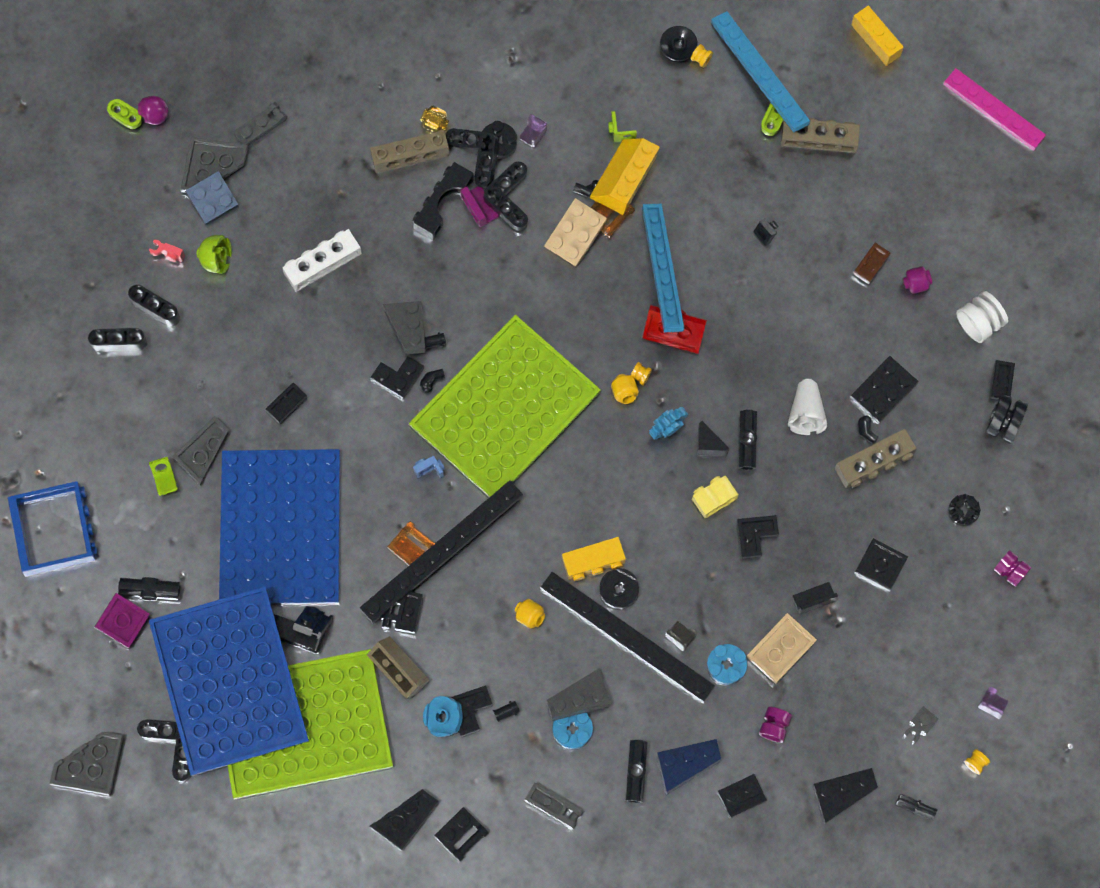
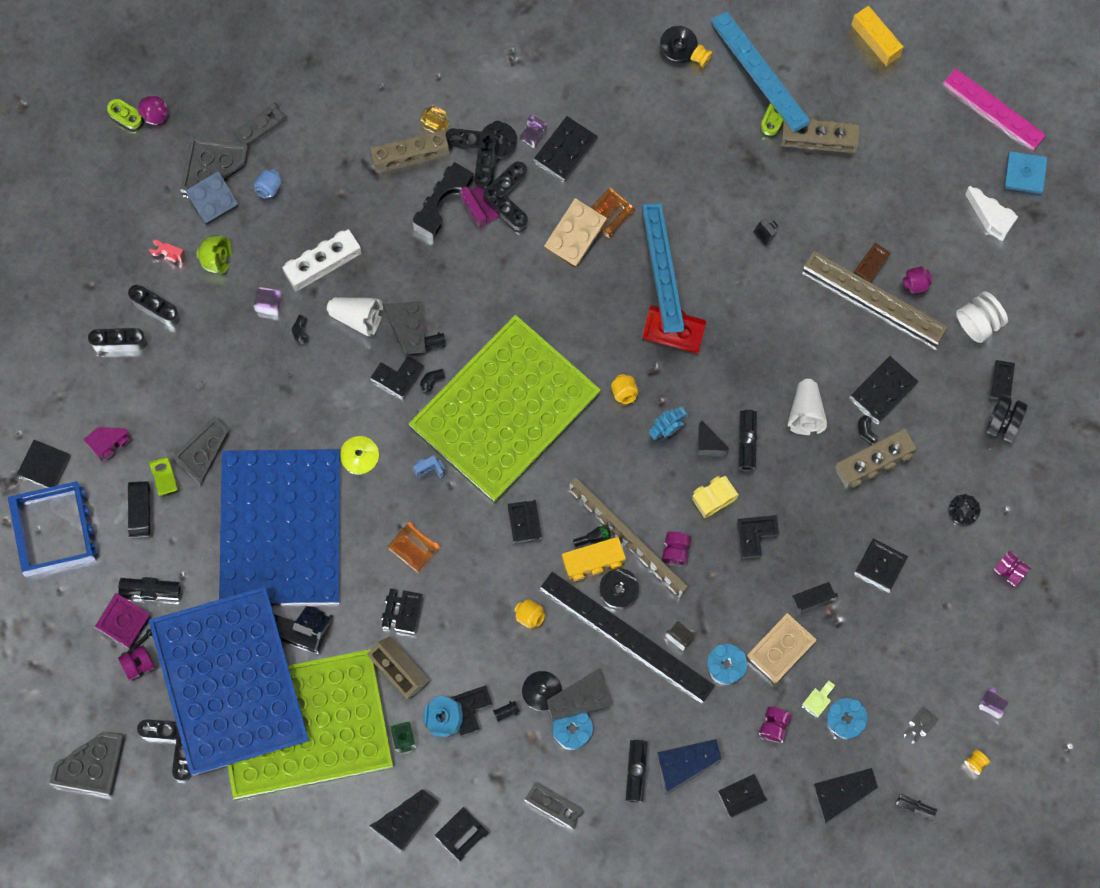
(43, 464): none -> black tile
(106, 440): none -> magenta slope
(129, 665): none -> magenta wheel
(139, 509): none -> black beam
(148, 633): none -> black hinge
(267, 183): none -> medium blue head
(267, 301): none -> clear purple panel
(286, 402): black plate -> none
(298, 331): none -> black arm
(357, 313): none -> white cone
(363, 463): none -> neon yellow dish
(403, 737): none -> clear green brick
(441, 551): black plate -> none
(524, 521): none -> black plate
(530, 689): none -> black dish
(565, 148): none -> black plate
(585, 190): black arm -> none
(598, 535): none -> black piece
(618, 136): lime bracket -> none
(625, 174): yellow slope -> none
(634, 544): none -> dark tan plate
(641, 373): yellow wheel -> none
(676, 552): none -> magenta wheel
(818, 700): none -> yellowish green plate
(837, 712): none -> dark azure plate
(875, 297): none -> dark tan plate
(992, 215): none -> white slope
(1025, 172): none -> dark azure plate

